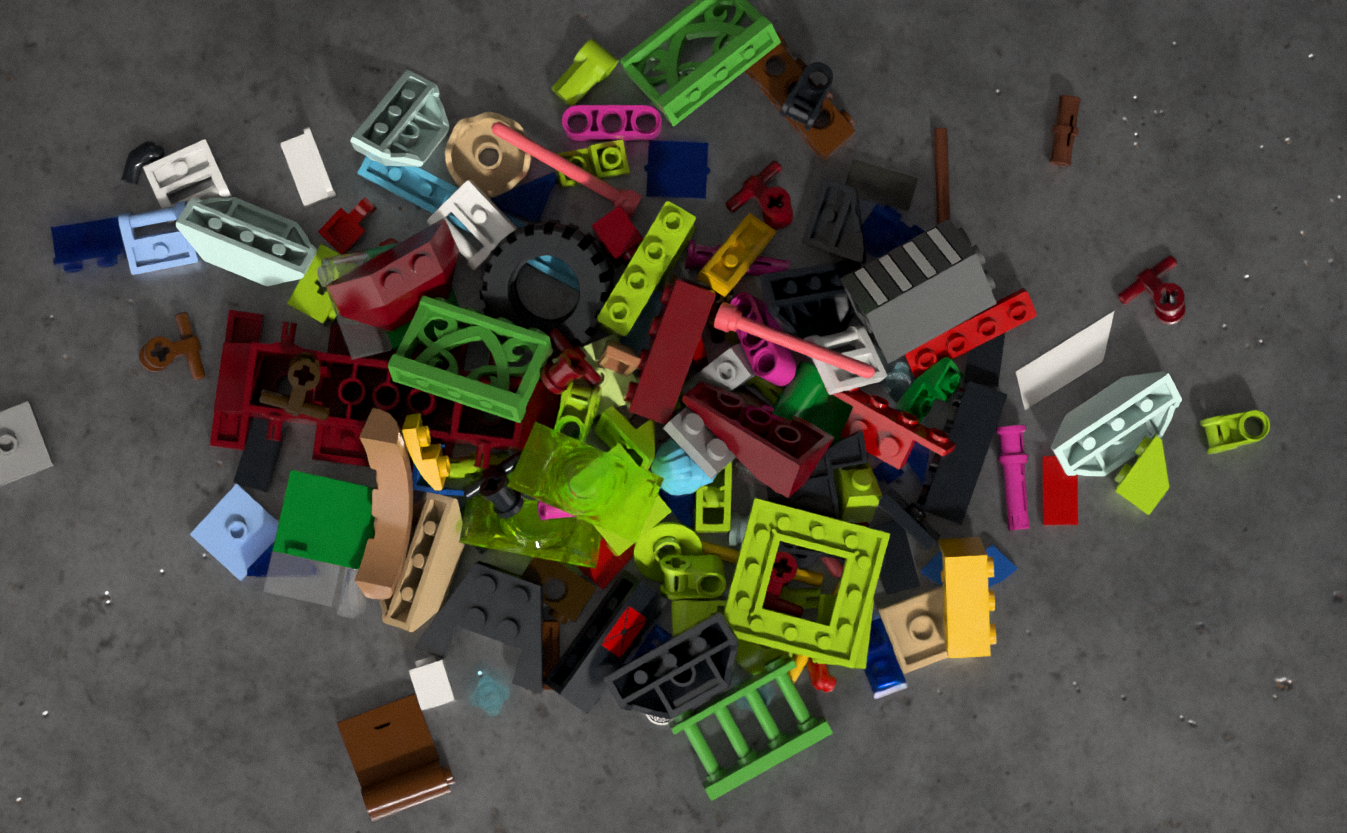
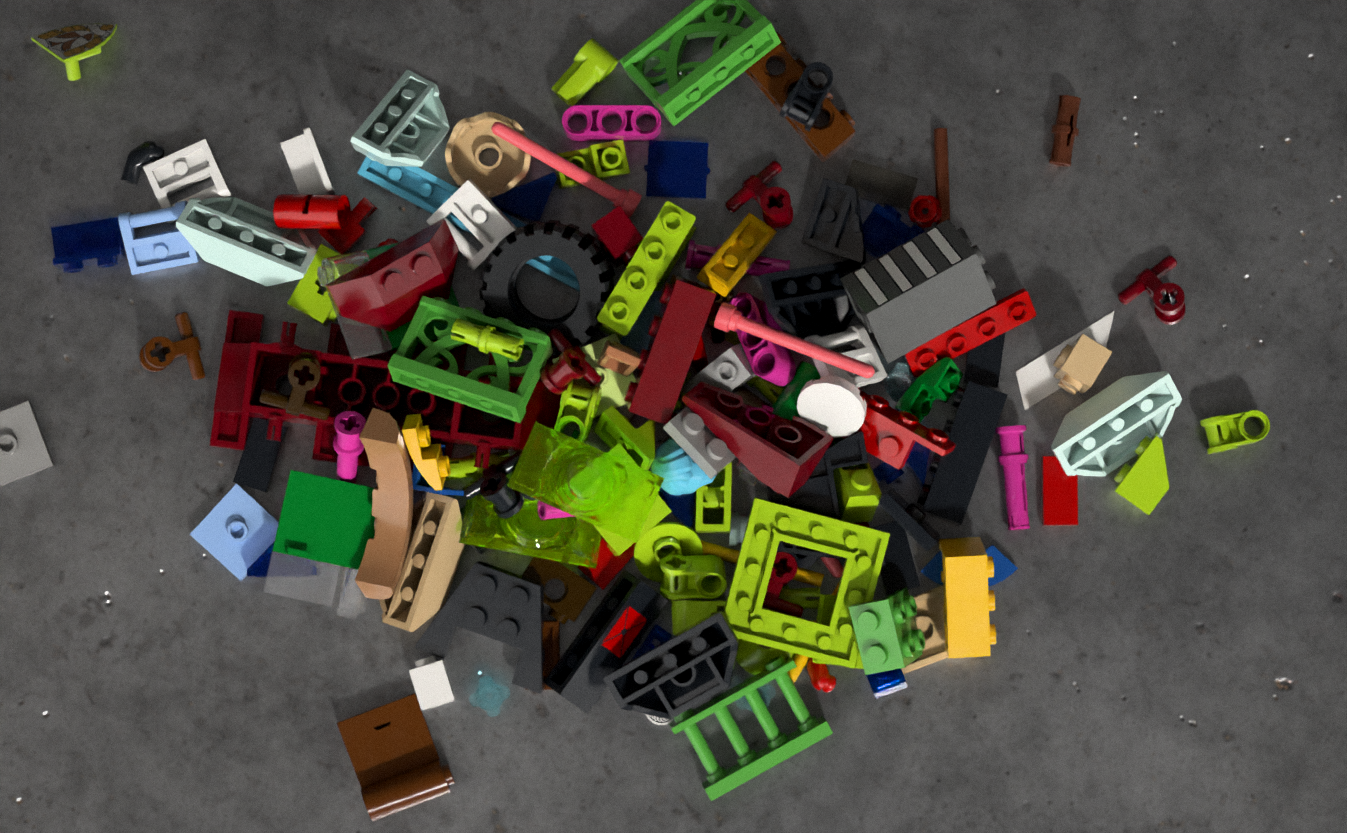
(75, 43): none -> shield
(311, 211): none -> red pin
(348, 444): none -> dark pink pin
(487, 339): none -> lime pin
(832, 406): none -> white tile
(887, 632): none -> bright green bracket
(921, 202): none -> red plate
(1080, 364): none -> tan brick

